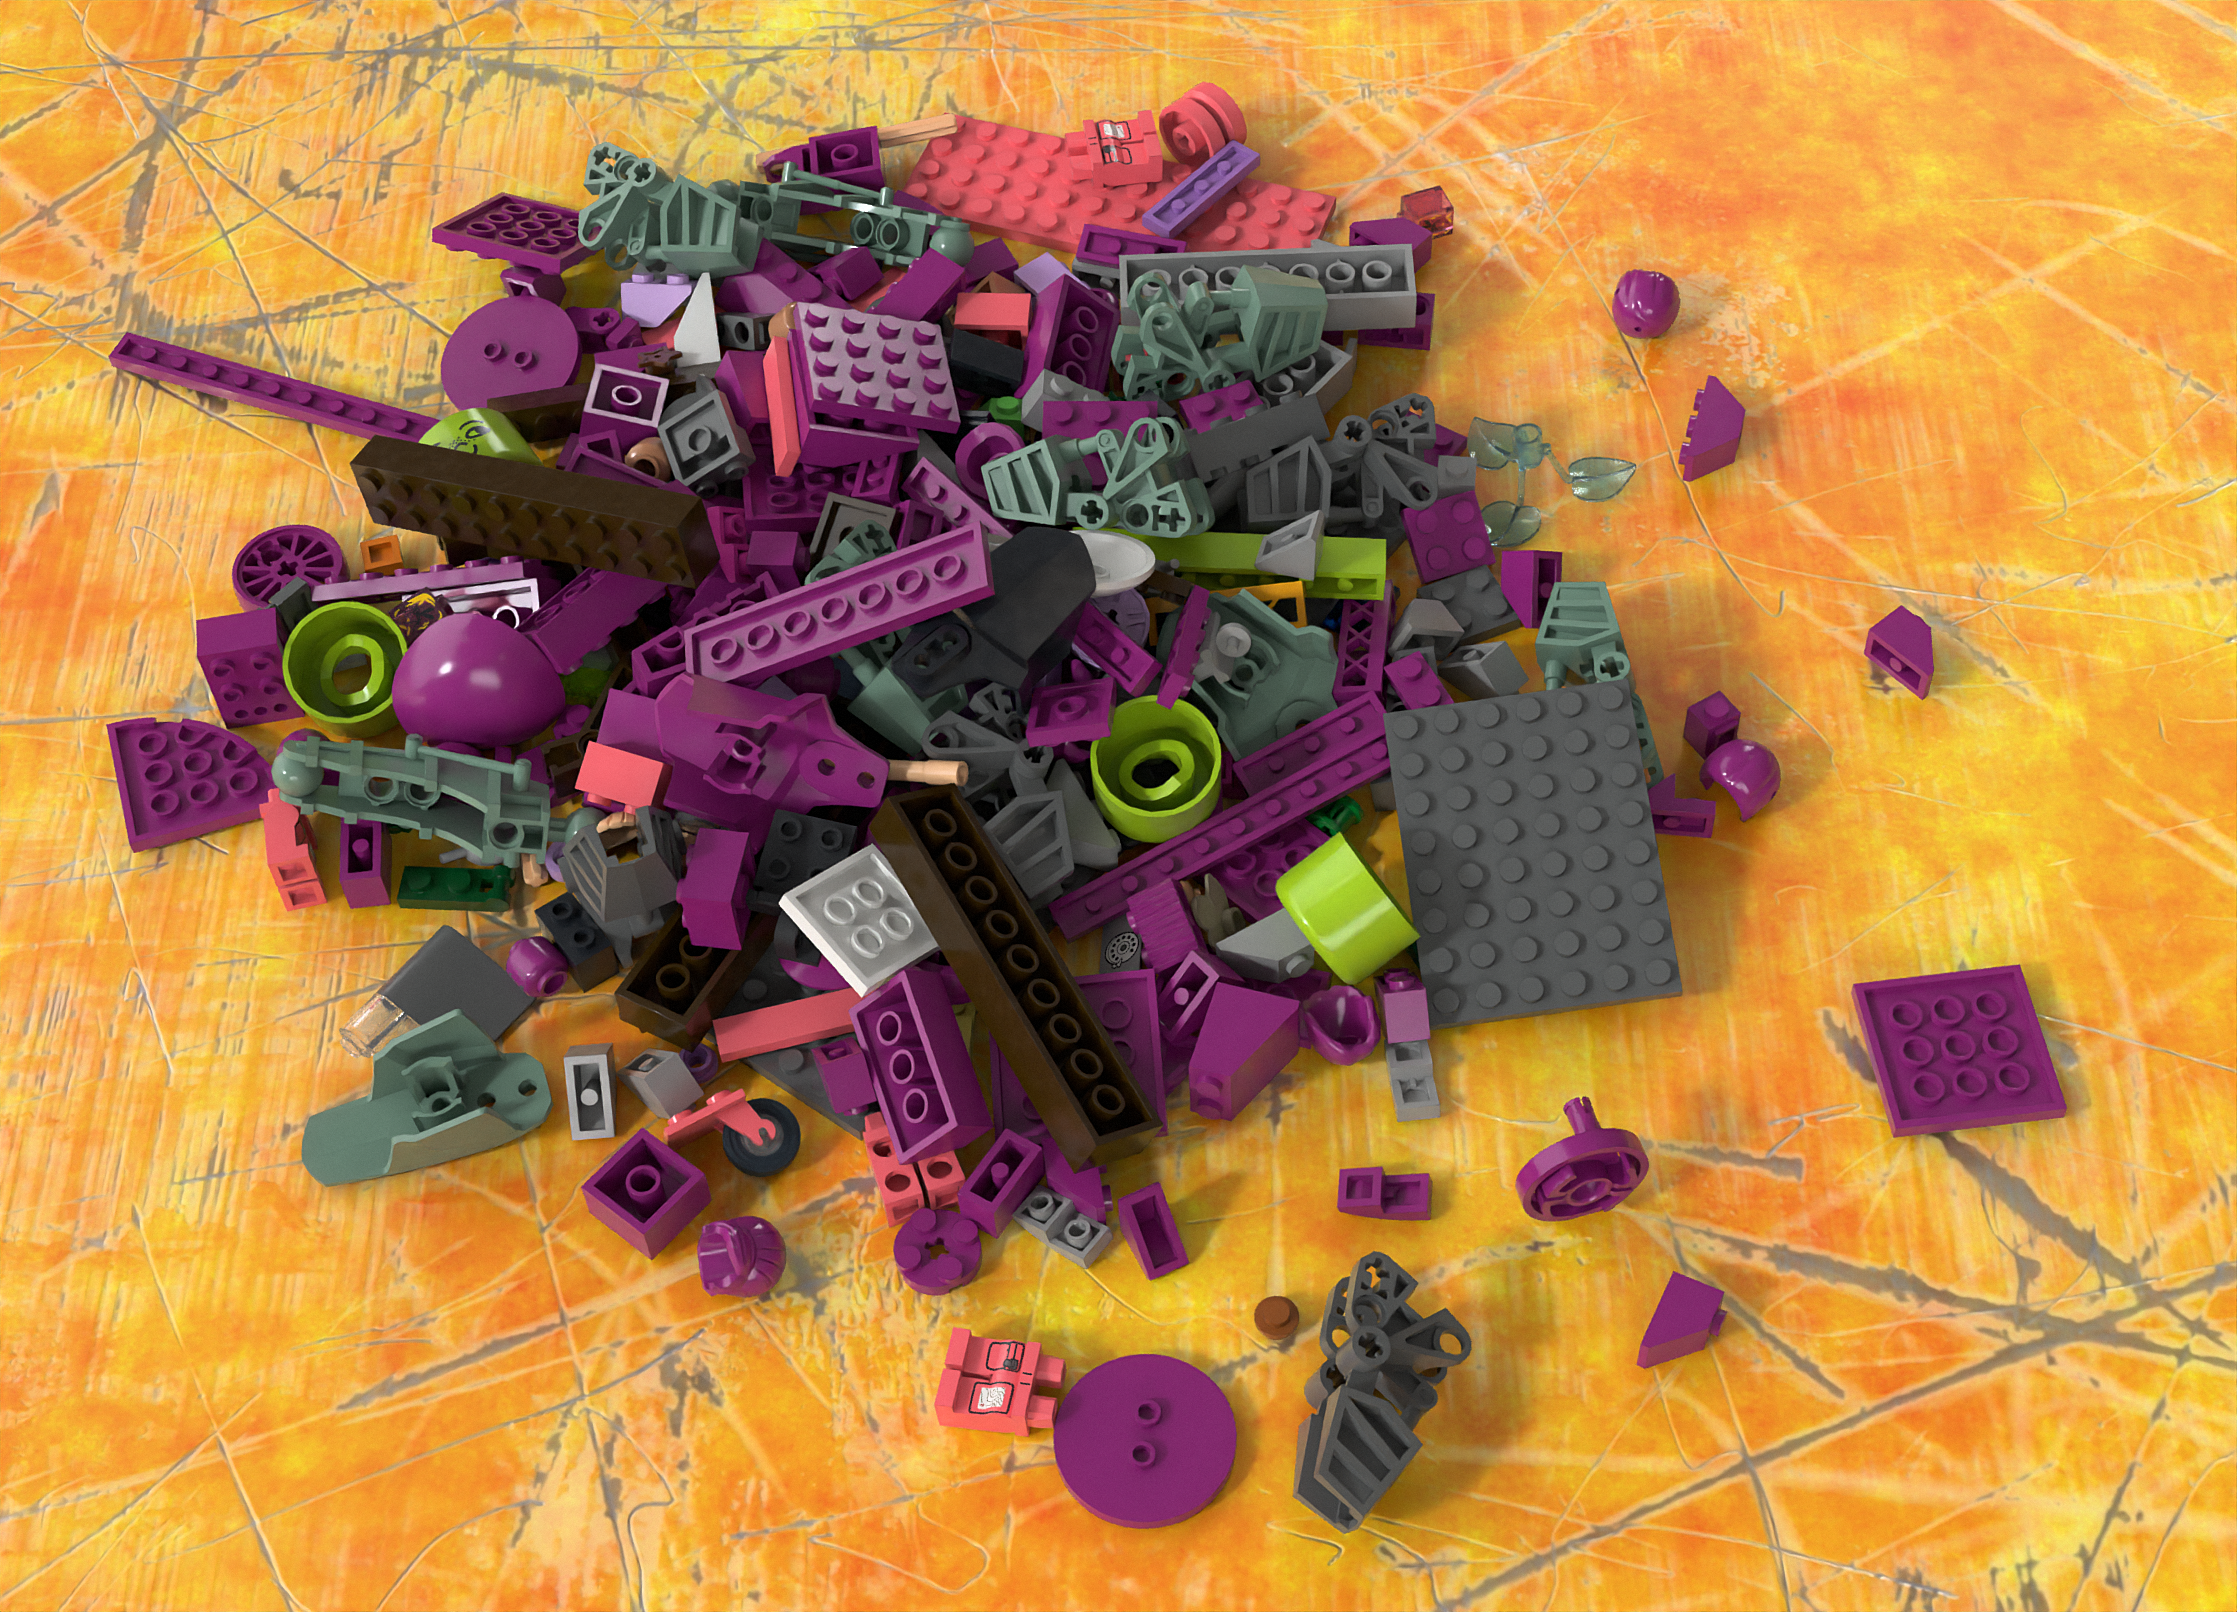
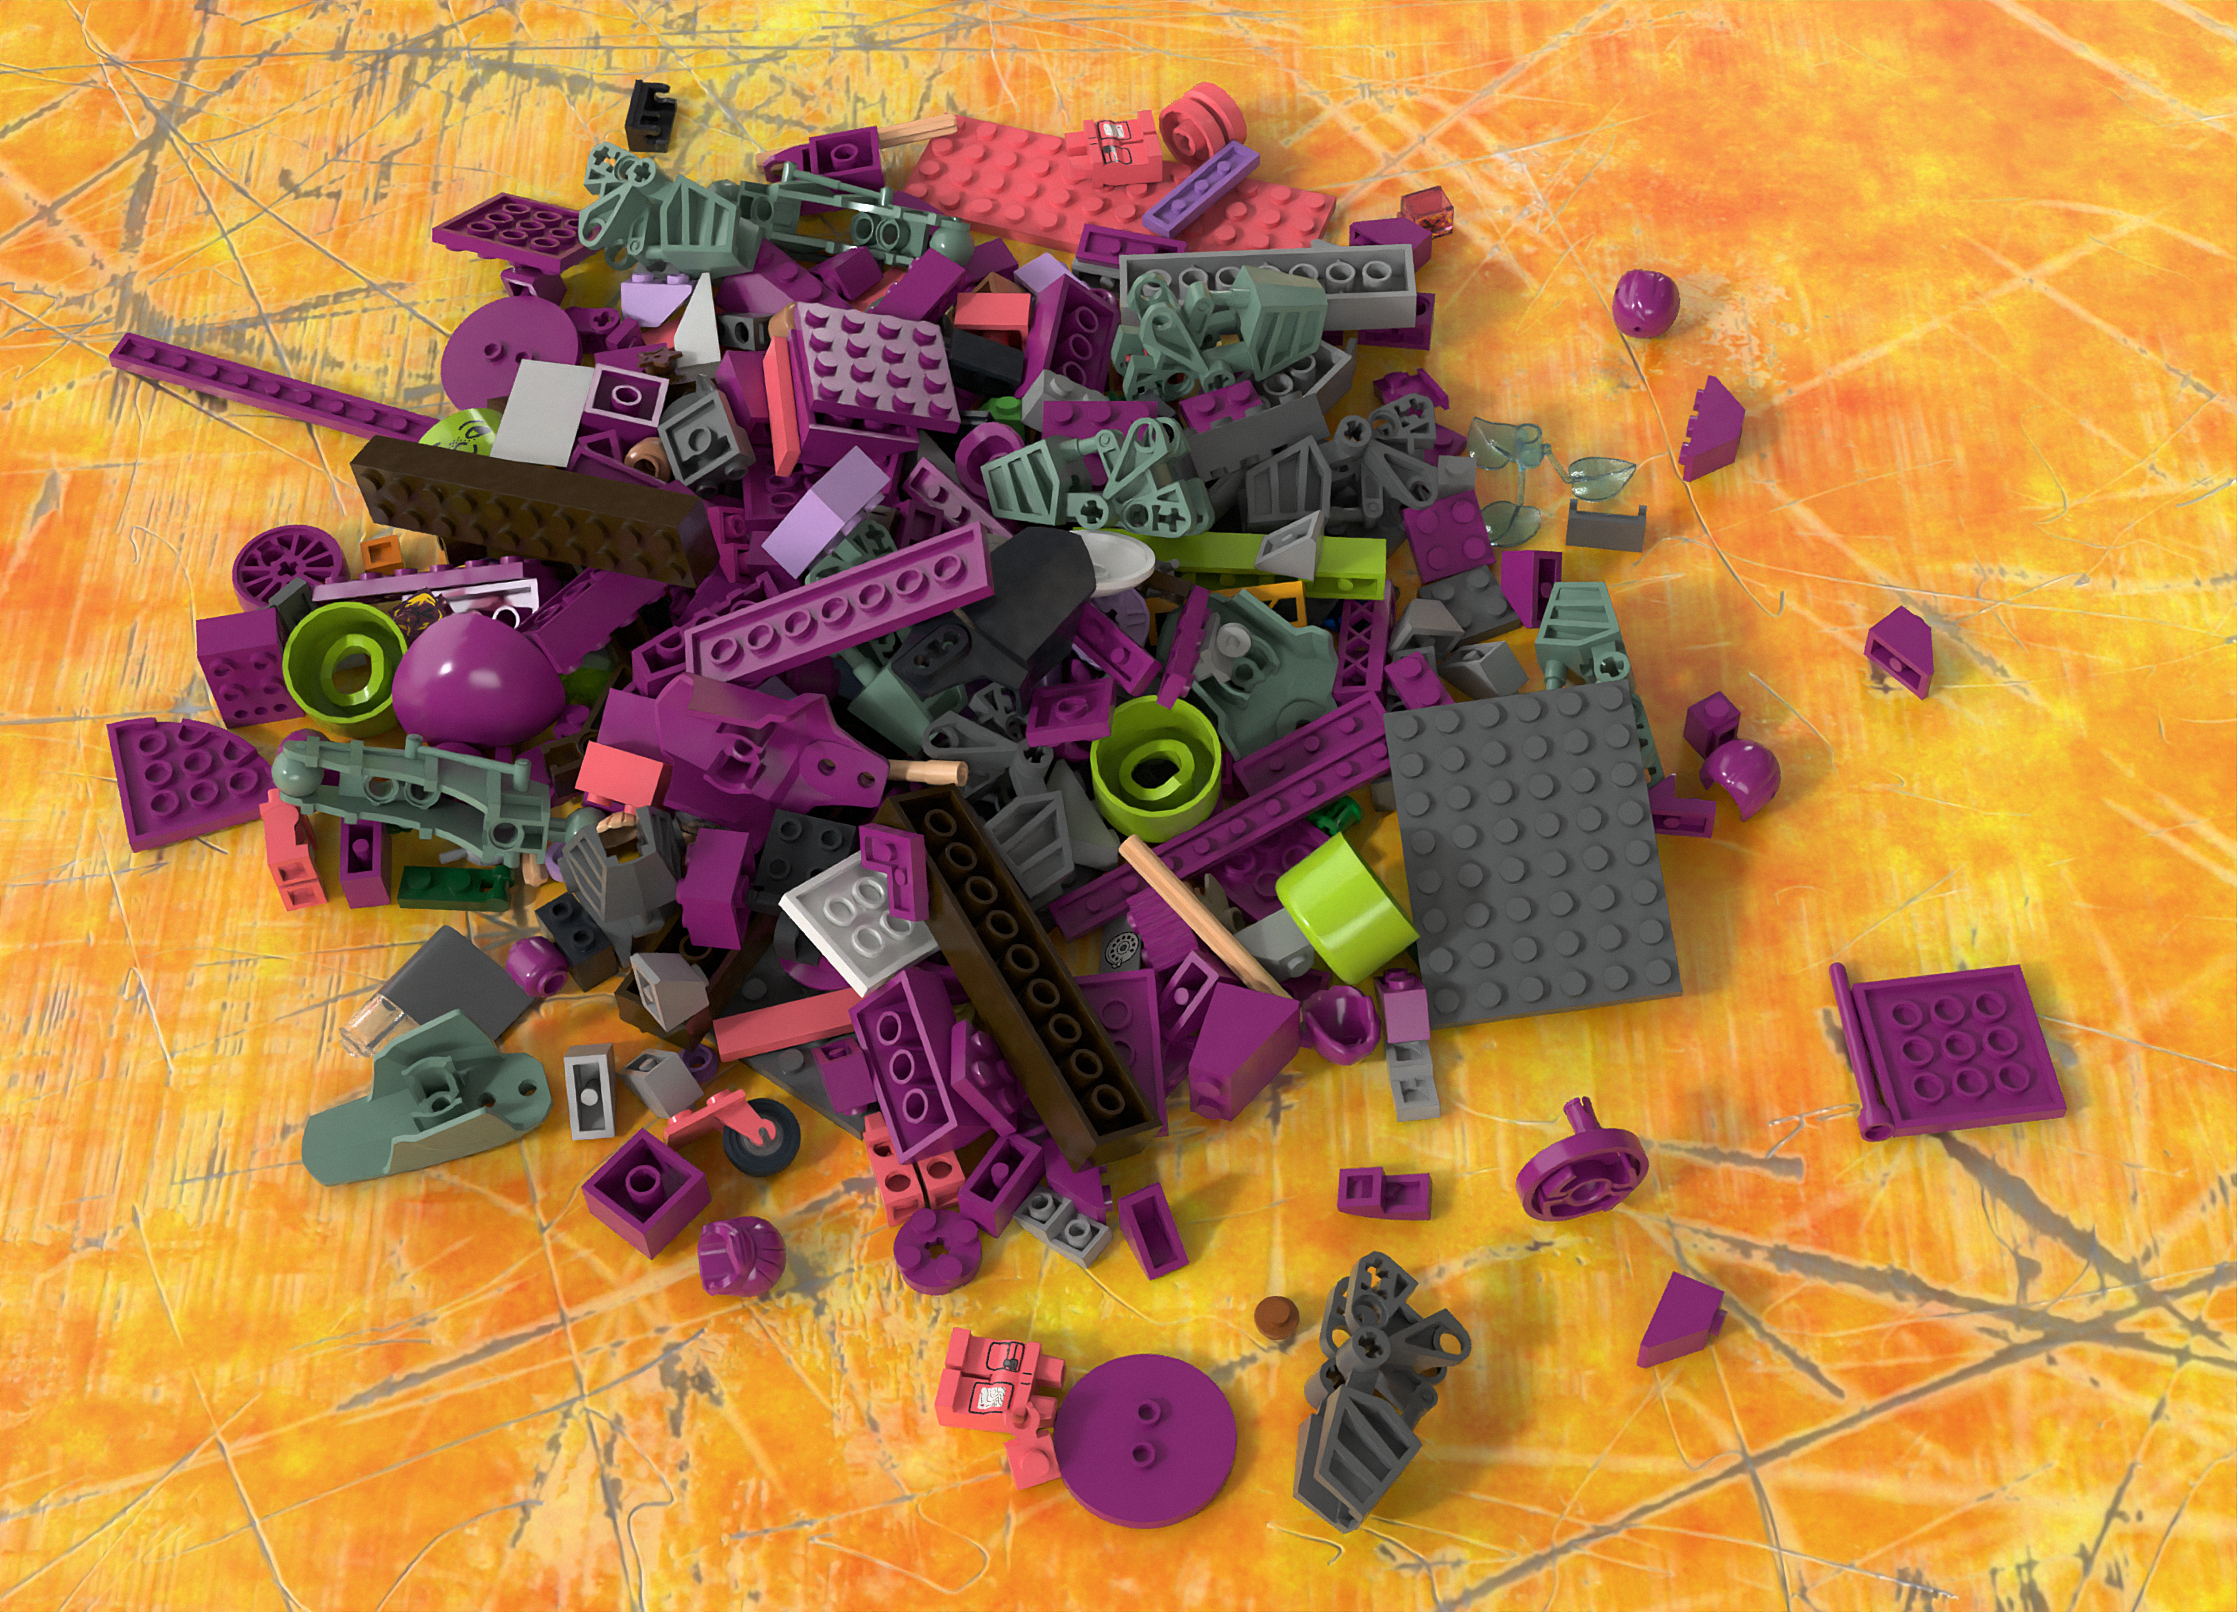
(543, 413): none -> white sticker
(650, 118): none -> black hinge
(669, 987): none -> light grey slope
(827, 513): none -> lavender brick
(904, 861): none -> magenta plate
(984, 1078): none -> magenta plate
(1032, 1452): none -> coral plate
(1199, 918): none -> light nougat axle
(1399, 384): none -> magenta plate
(1605, 529): none -> dark grey hinge
(1874, 1120): none -> magenta piece

